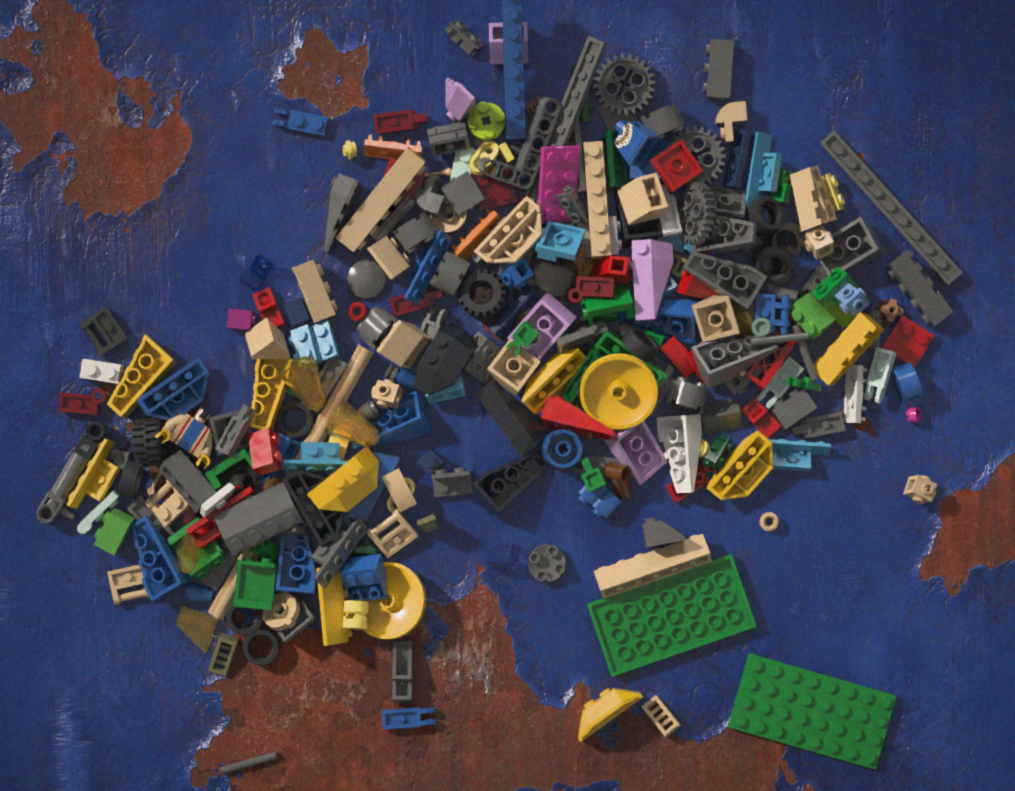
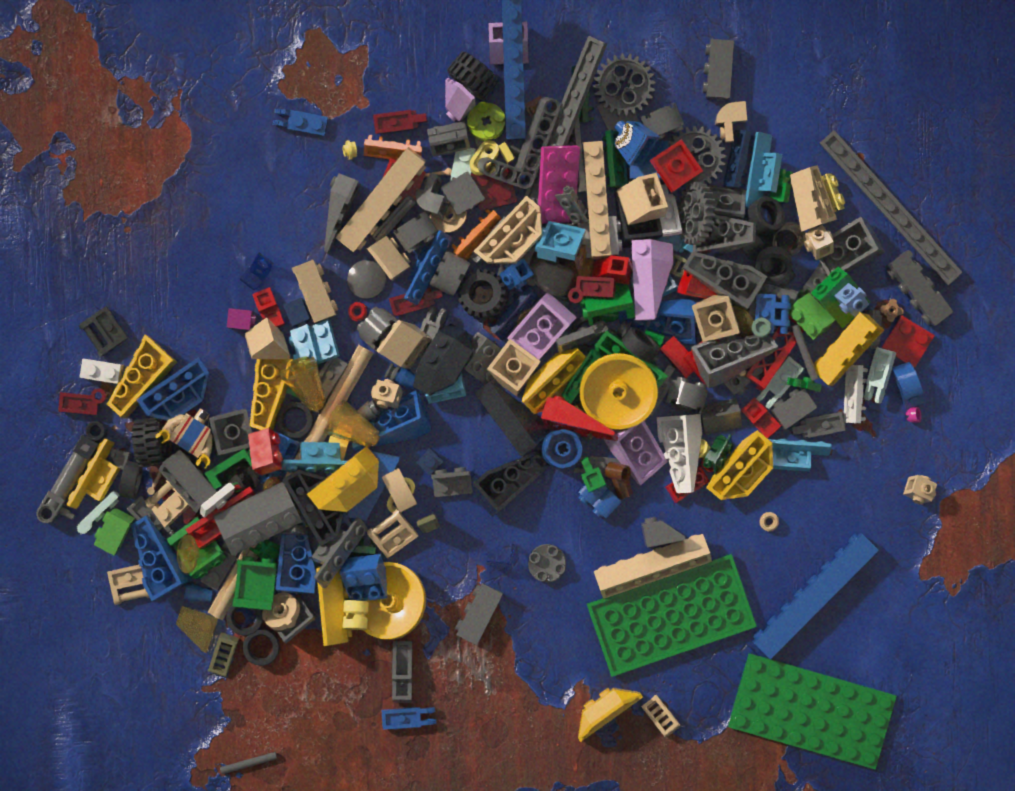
(235, 431): dark grey hinge -> none
(458, 31): dark grey hinge -> none
(473, 75): none -> black tyre
(478, 613): none -> dark grey brick
(524, 336): green plate -> none
(779, 339): dark grey bar -> none
(815, 595): none -> blue brick

